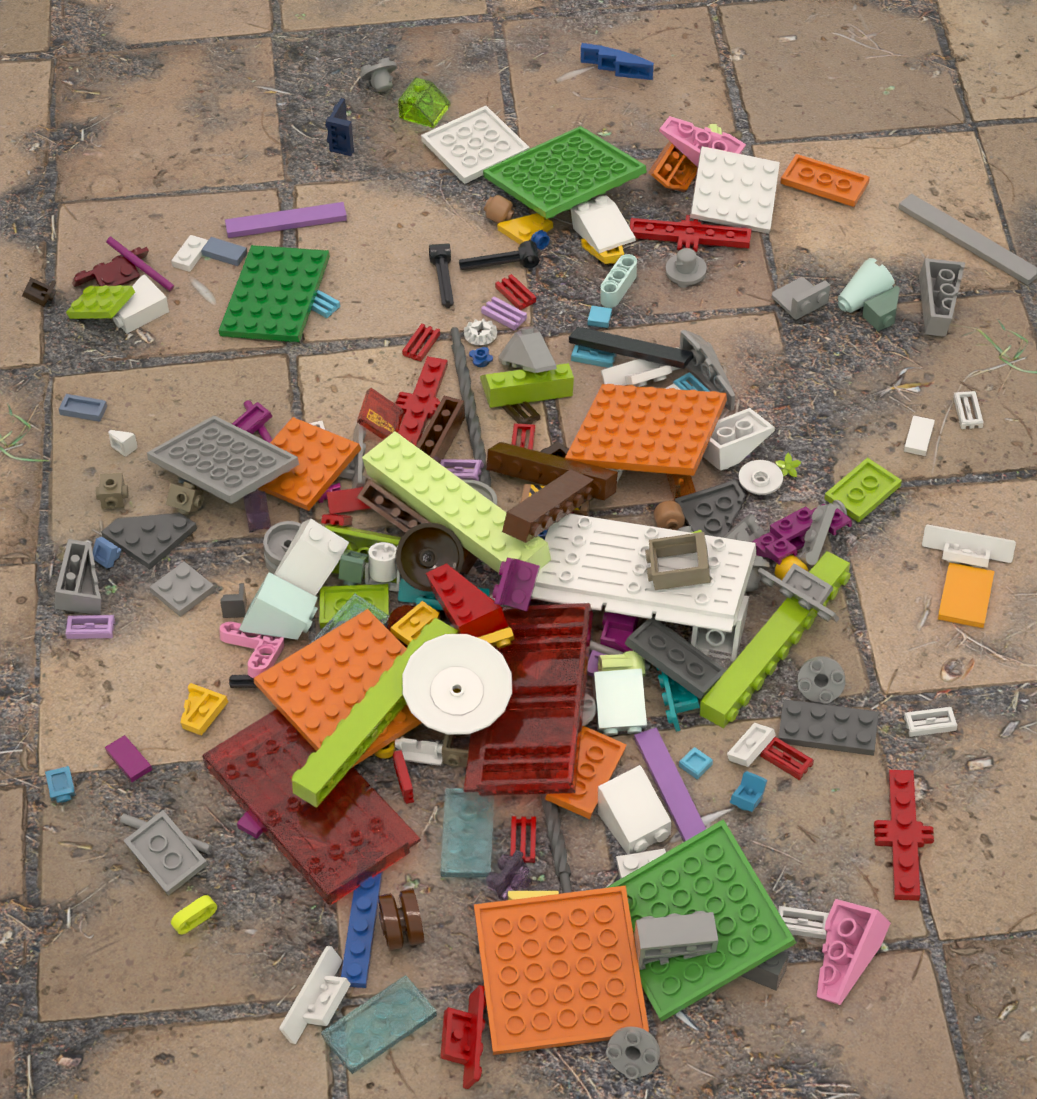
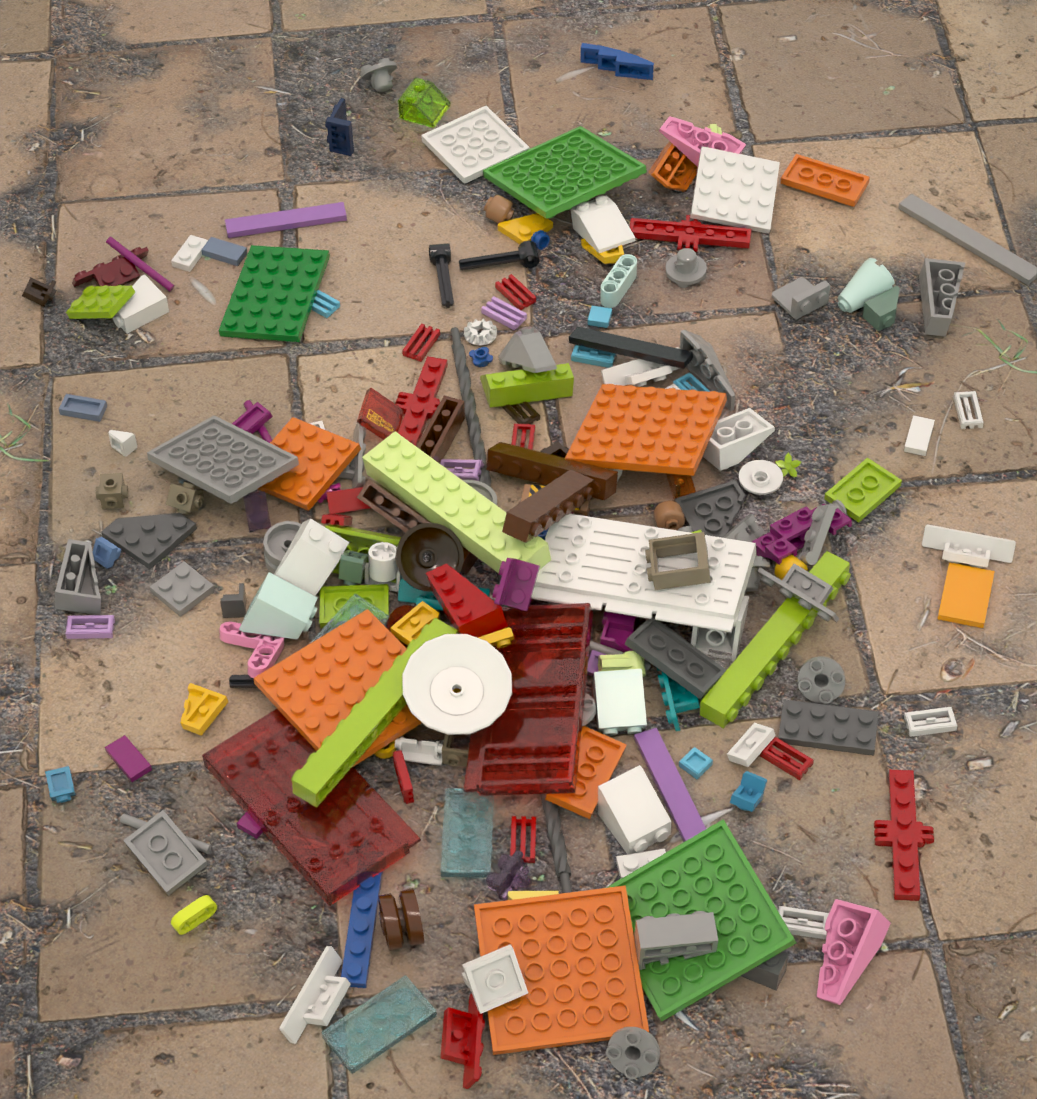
(494, 978): none -> white bracket

